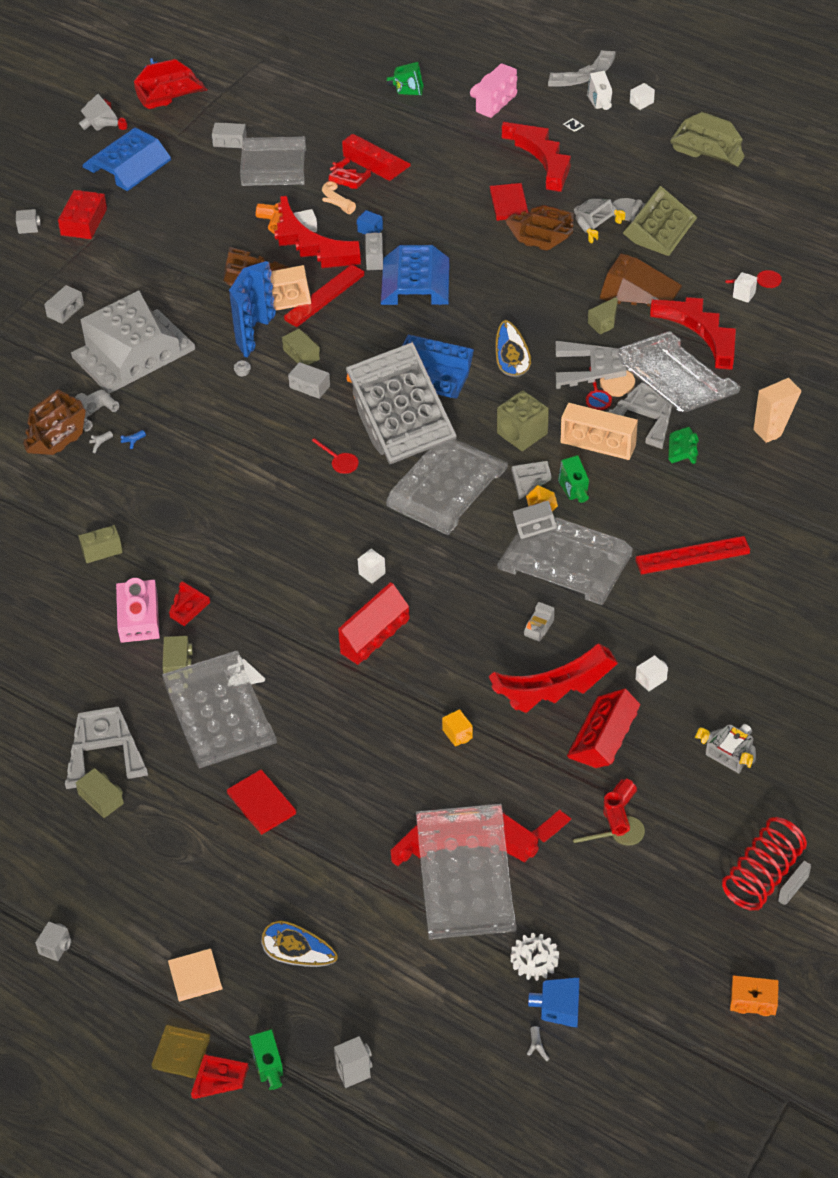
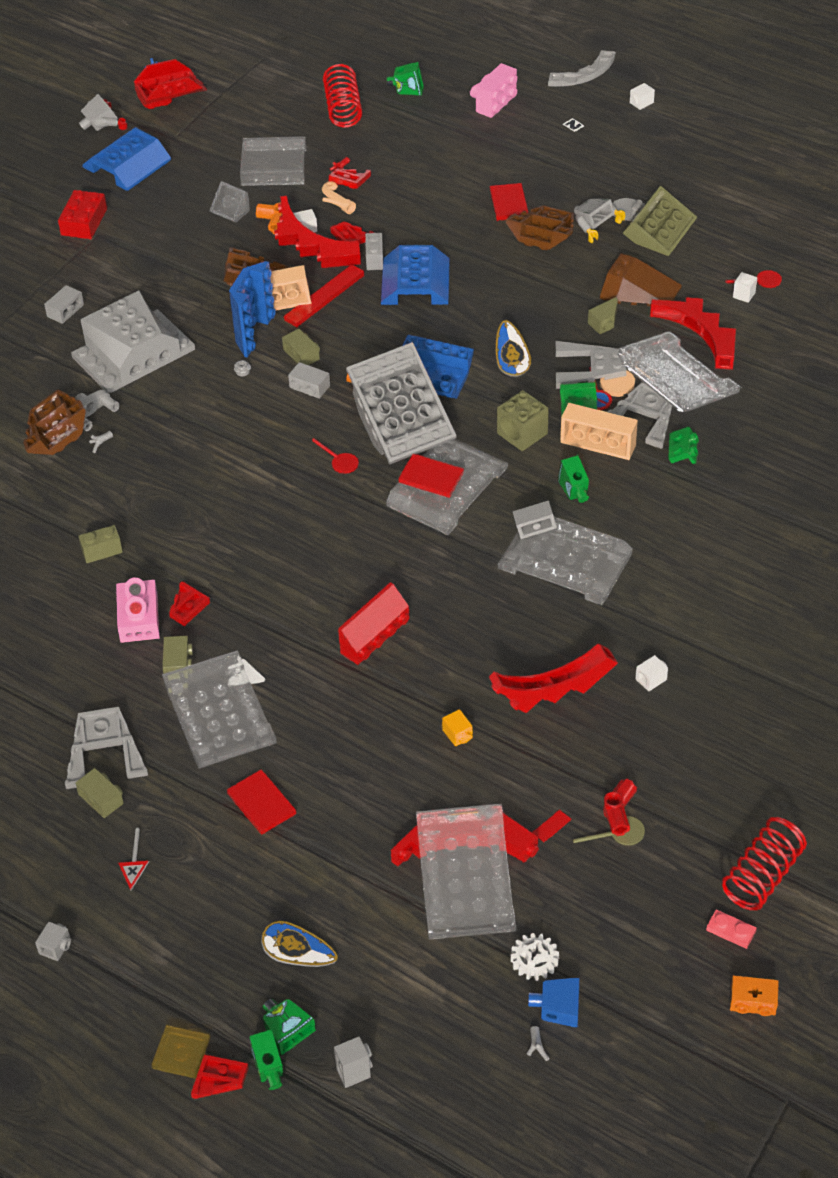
(27, 221): light grey brick -> none
(133, 438): blue bar -> none
(133, 869): none -> piece
(195, 975): light nougat tile -> none
(228, 135): light grey brick -> none
(230, 202): none -> clear slope
(288, 1024): none -> green torso
(341, 92): none -> red piece
(347, 232): none -> red wing
(369, 223): blue brick -> none
(371, 566): white brick -> none
(373, 157): red slope -> none
(431, 475): none -> red tile
(529, 476): light grey wing -> none
(540, 622): light grey leg -> none
(541, 495): light orange brick -> none
(547, 152): red arch -> none
(579, 394): none -> green bracket
(599, 90): white torso -> none
(604, 729): red slope -> none
(692, 555): red tile -> none
(709, 137): olive slope -> none
(729, 746): torso -> none
(731, 929): none -> coral plate
(774, 409): light nougat wedge -> none
(794, 883): light grey tile -> none

